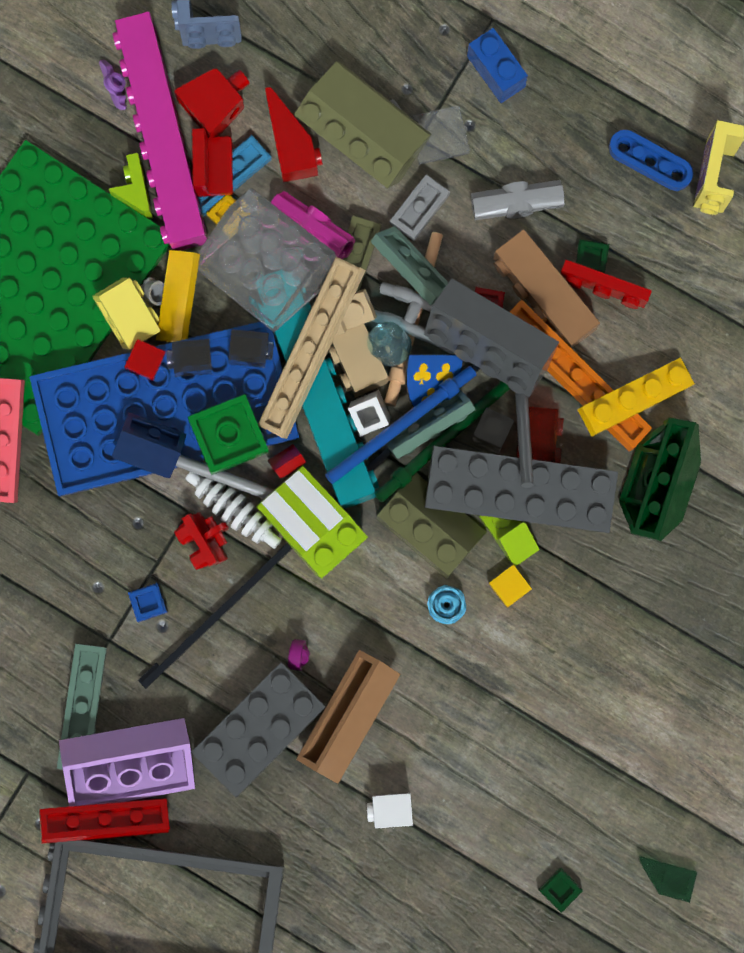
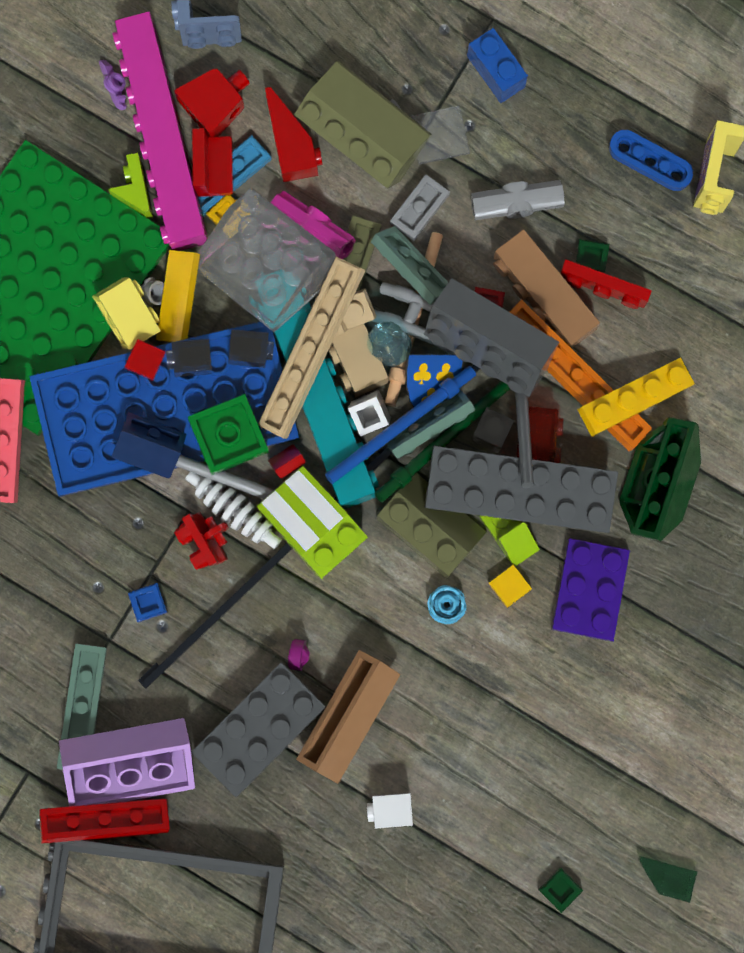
(590, 590): none -> dark purple plate

